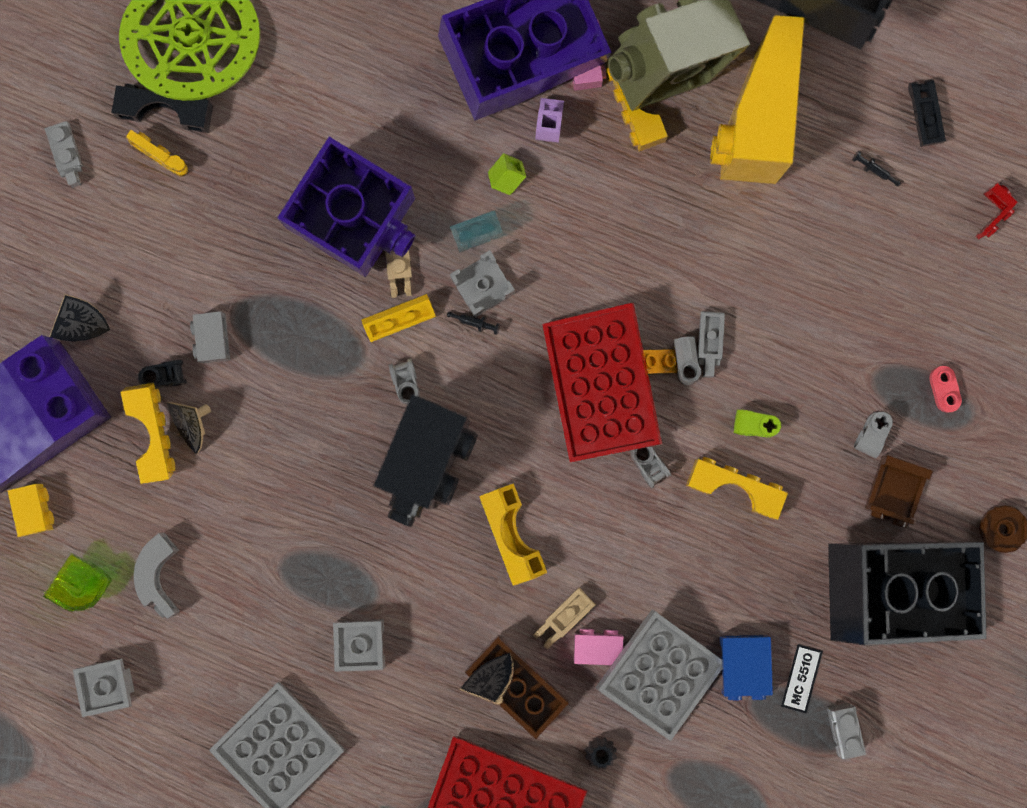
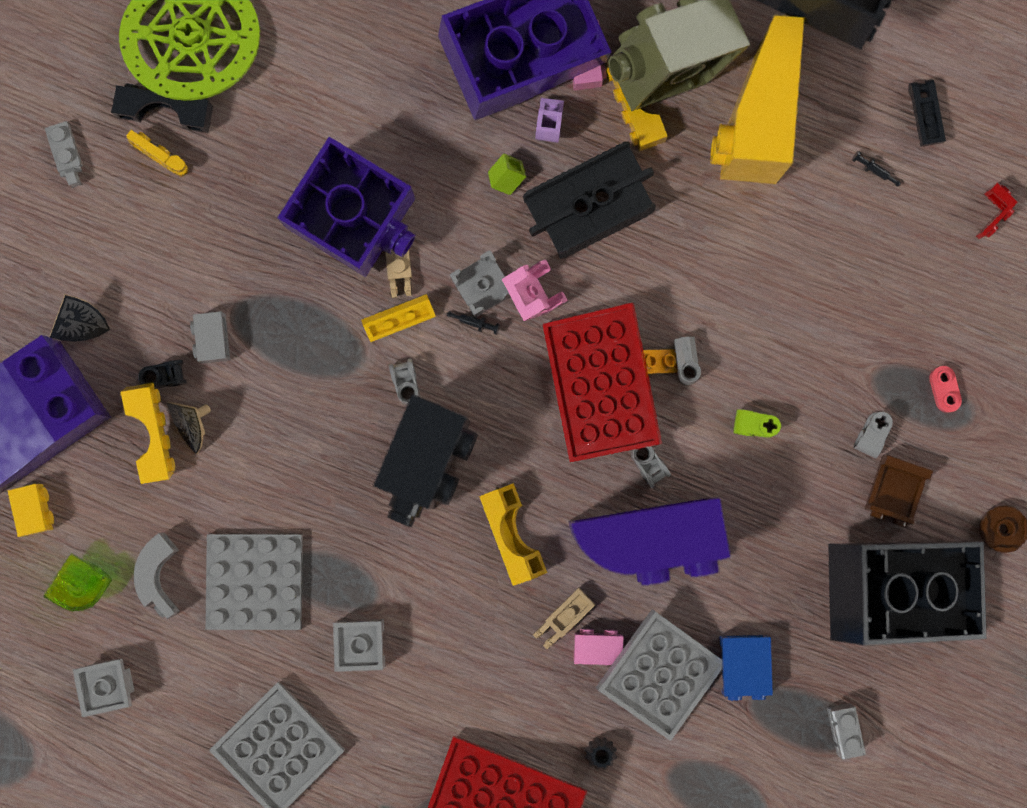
(254, 581): none -> light grey plate
(476, 231): clear light blue brick -> none
(491, 679): shield -> none
(528, 292): none -> bright pink panel
(529, 695): reddish brown brick -> none
(611, 172): none -> black piece
(656, 539): none -> dark purple brick
(710, 341): light grey hinge -> none
(765, 499): yellow arch -> none
(801, 678): sticker -> none

